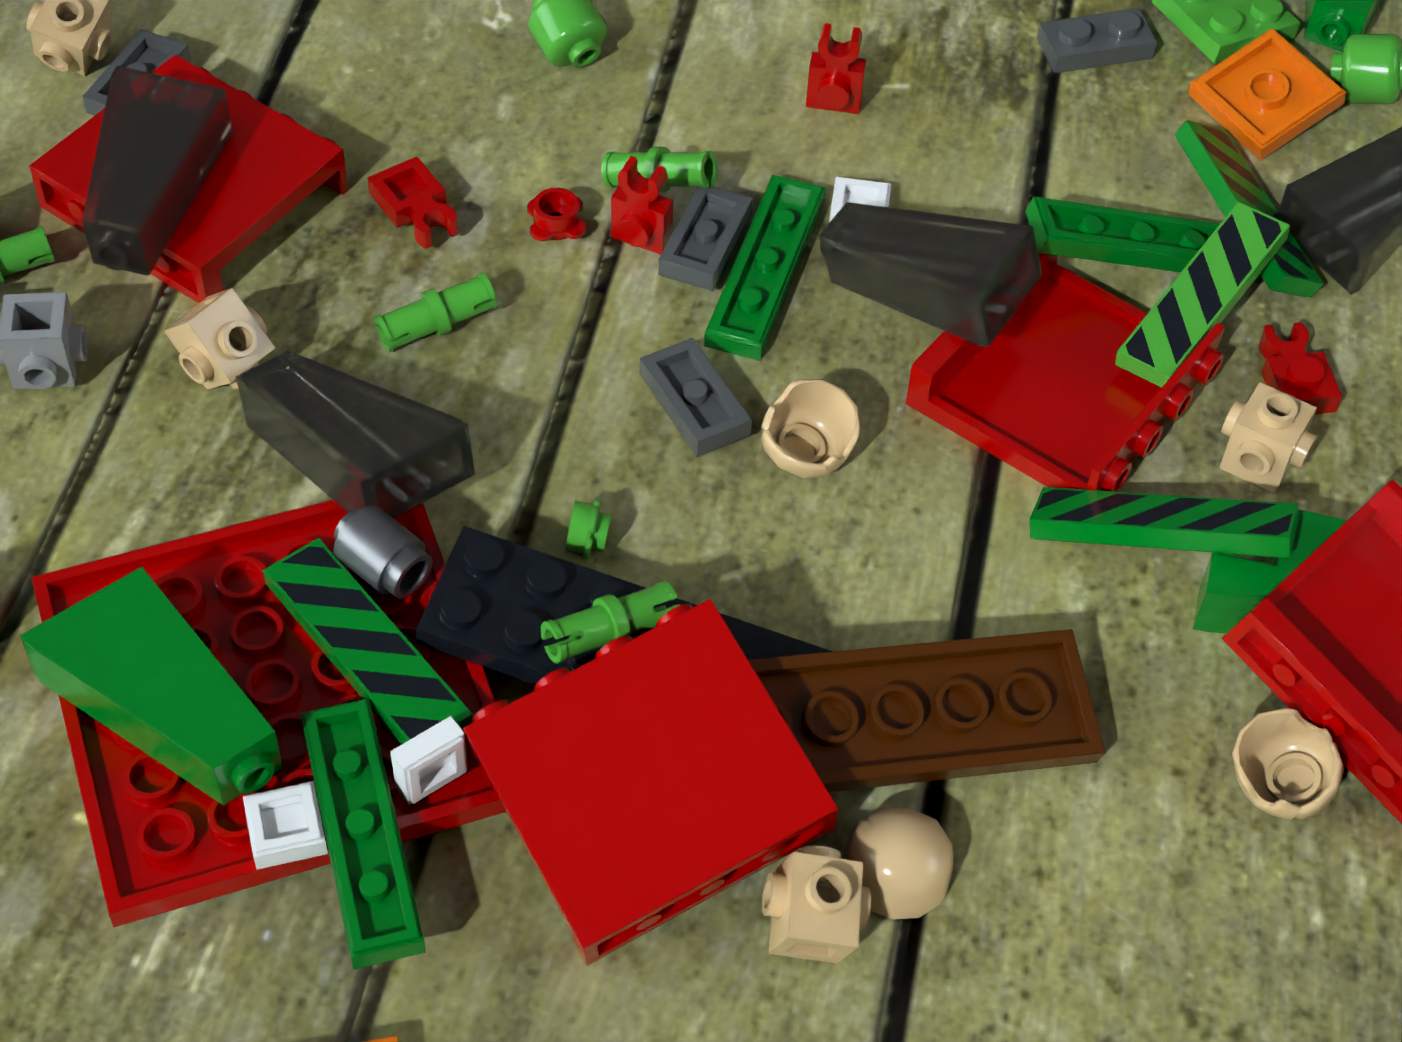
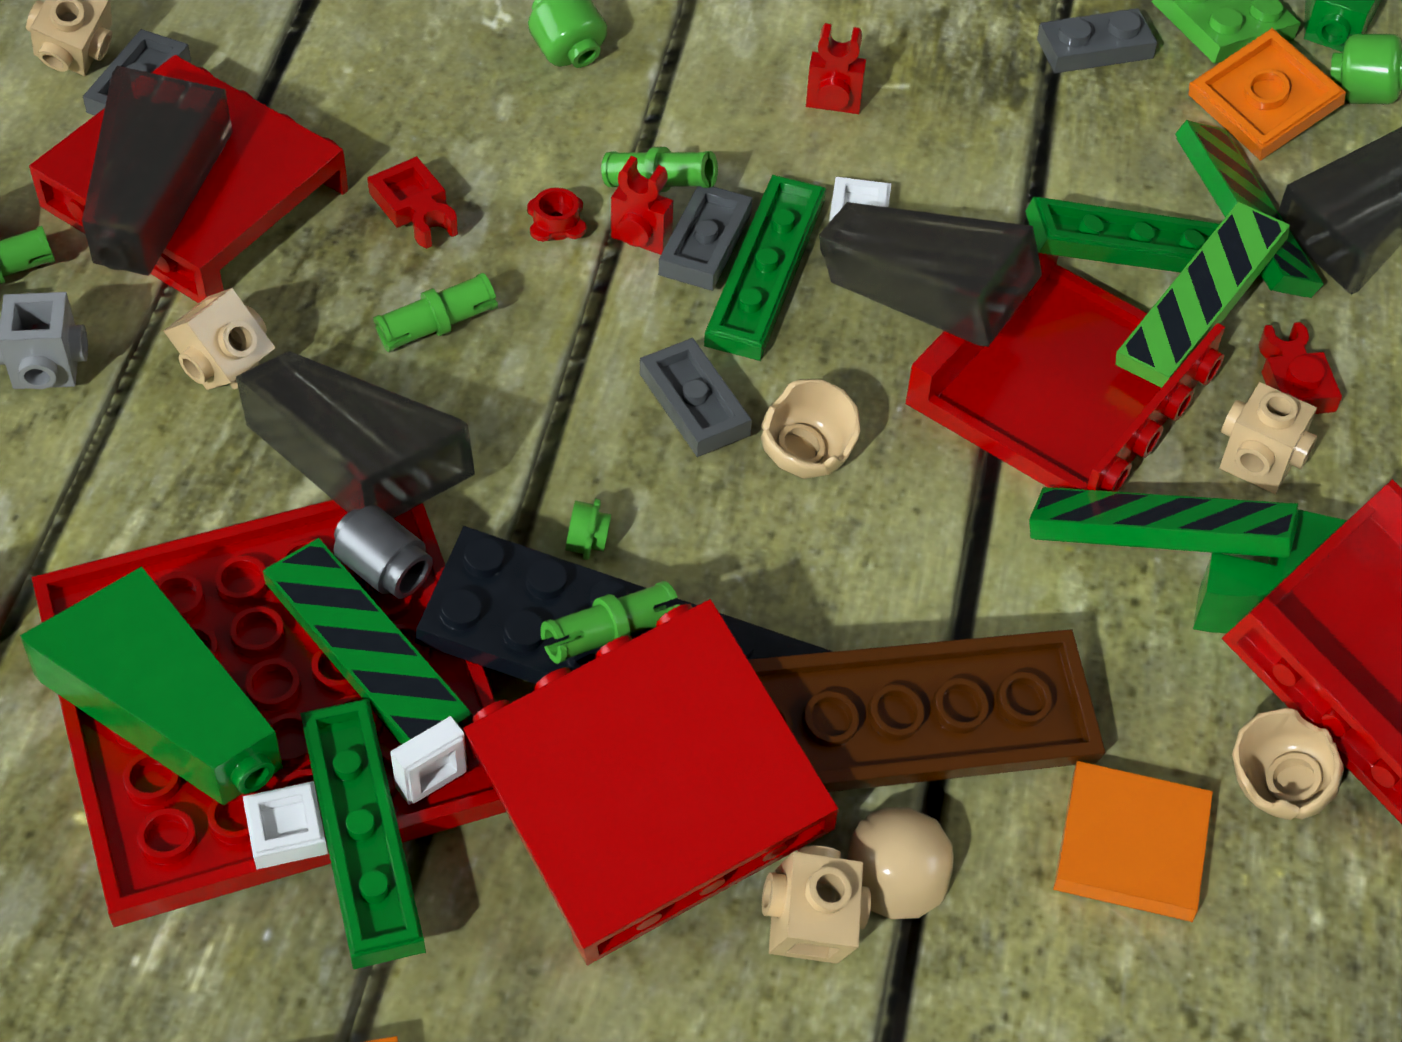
(1134, 841): none -> orange tile

